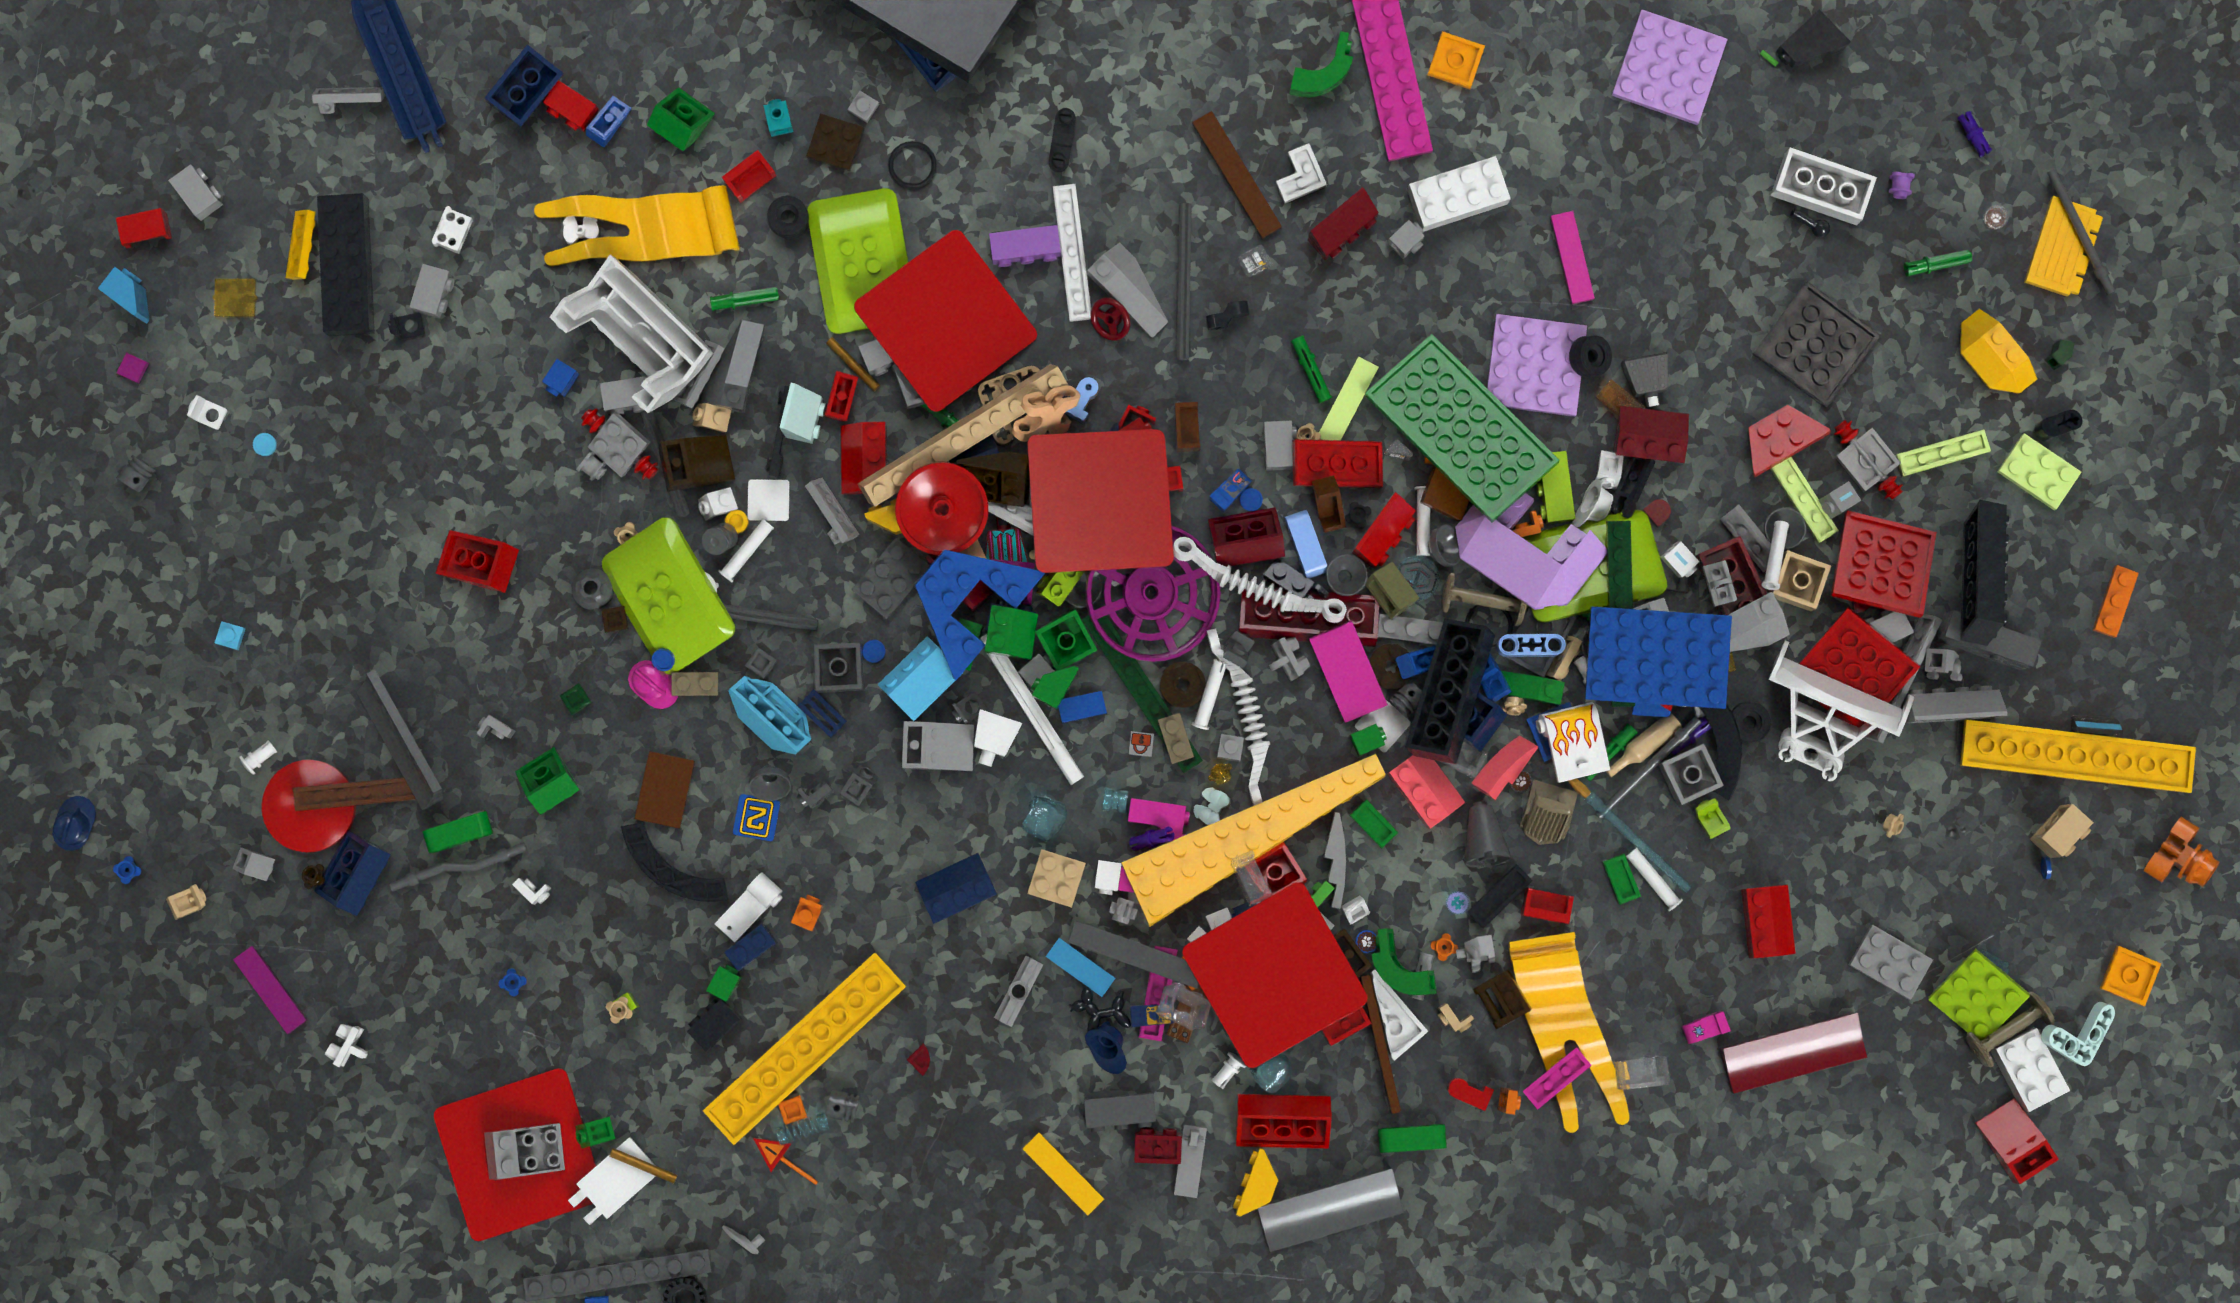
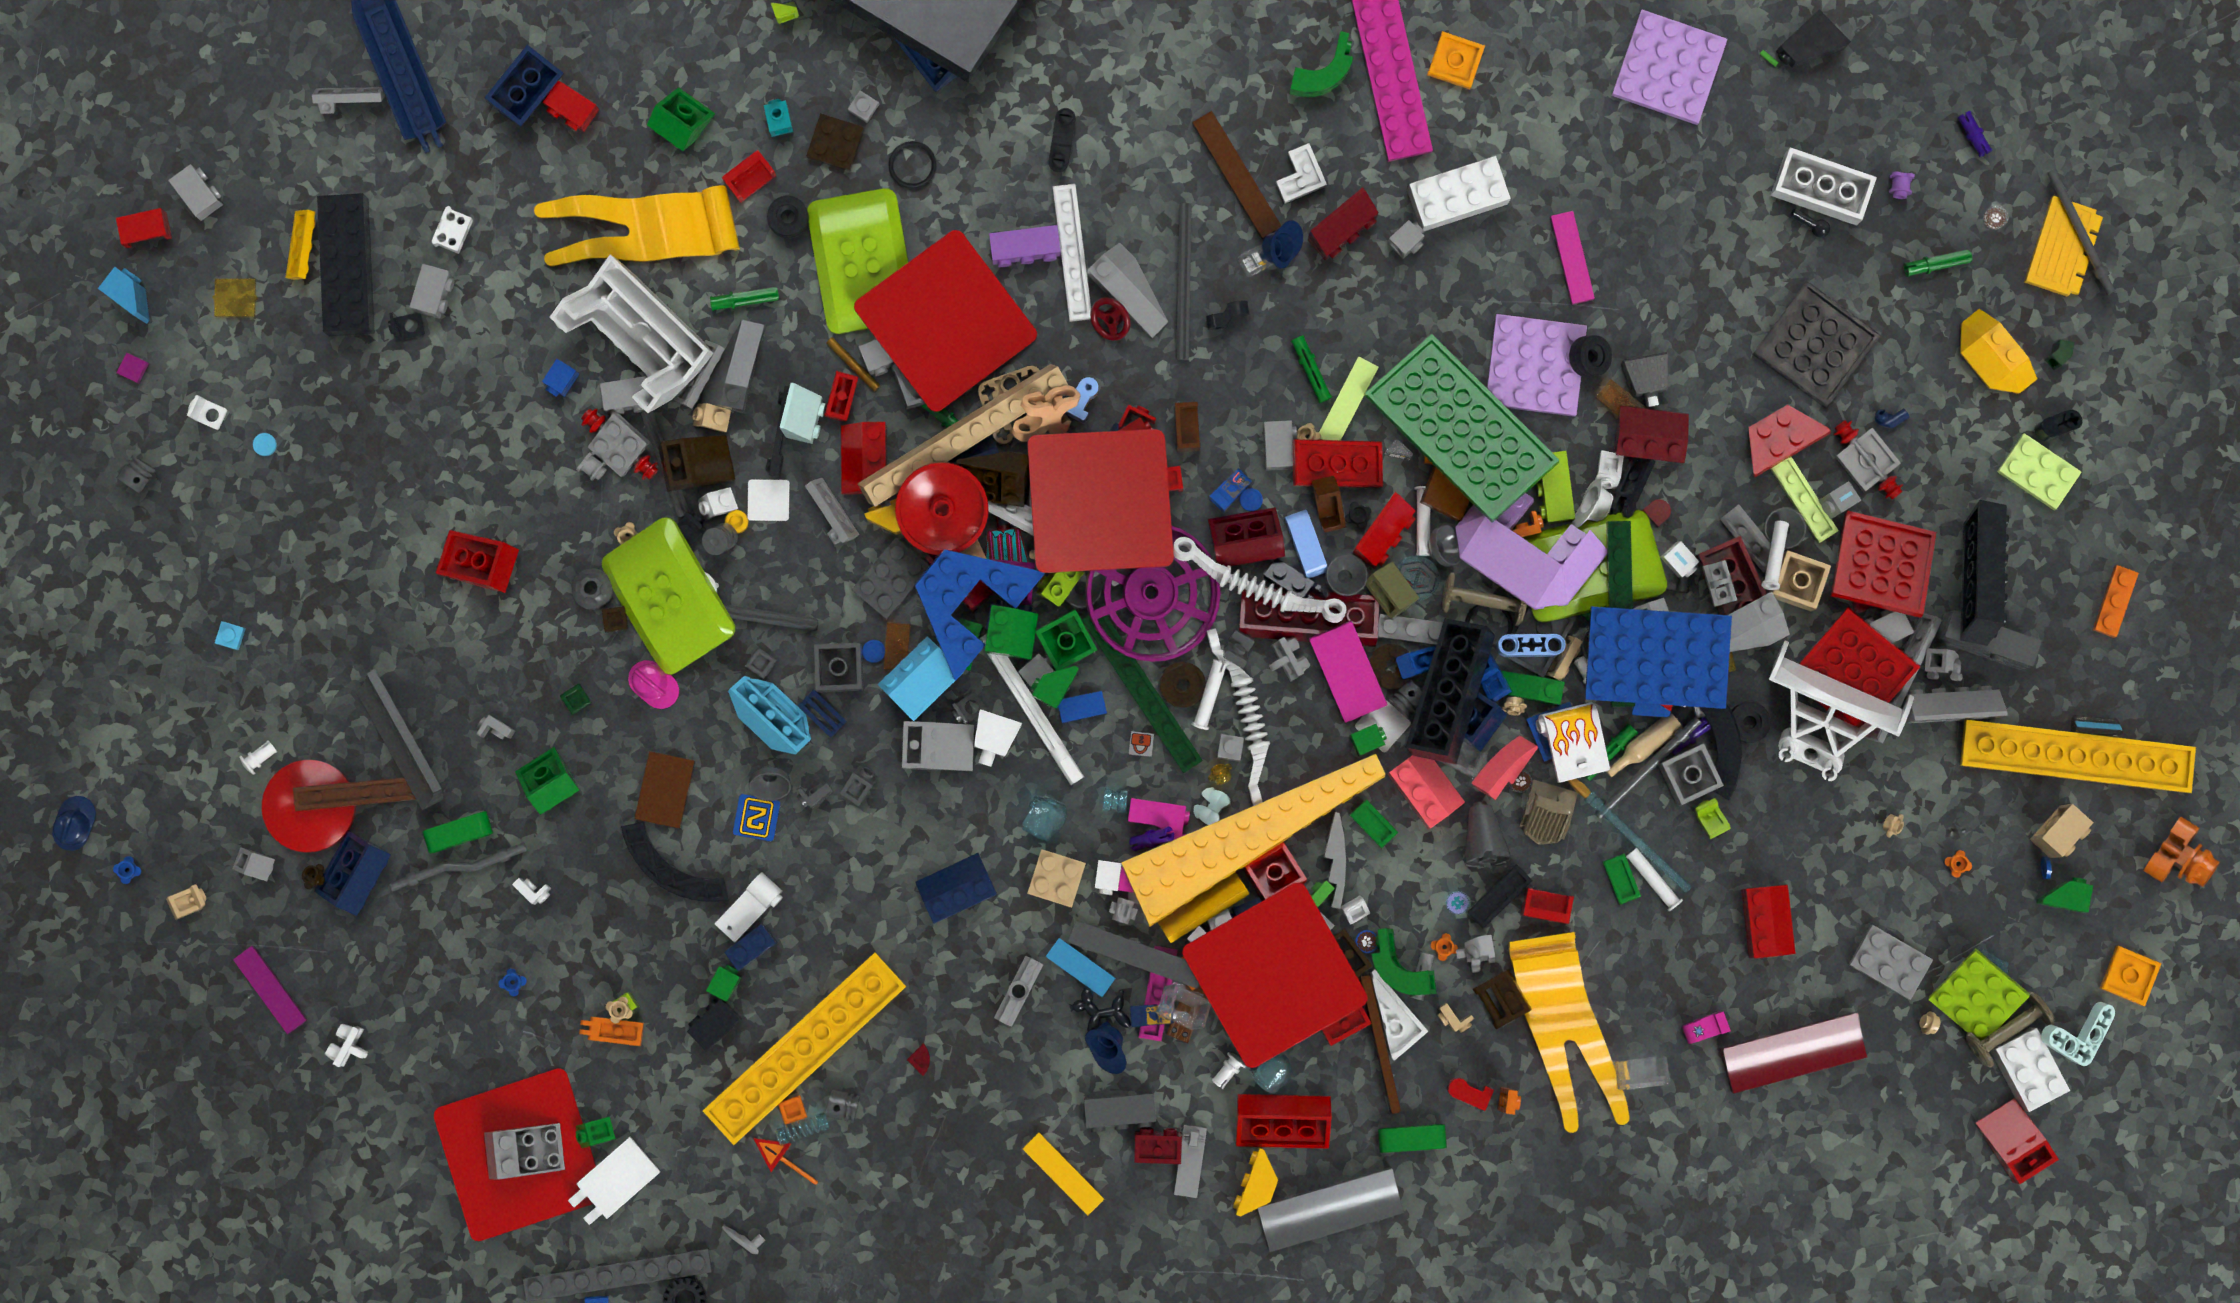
(573, 231): white piece -> none
(606, 1031): none -> orange hinge
(607, 121): blue slope -> none
(643, 1165): pearl gold bar -> none
(663, 659): blue piece -> none
(691, 527): none -> black bracket
(695, 684): dark tan plate -> none
(746, 550): white pin -> none
(785, 12): none -> lime slope
(807, 912): orange bracket -> none
(896, 644): none -> clear orange plate
(1175, 738): dark tan plate -> none
(1203, 907): none -> yellow tile
(1250, 878): clear panel -> none
(1283, 244): none -> dark blue piece
(1557, 1078): dark pink plate -> none
(1890, 421): none -> dark blue arm
(1929, 1023): none -> tan plate
(1943, 453): yellowish green tile -> none
(1964, 866): none -> orange plate
(2069, 895): none -> green slope

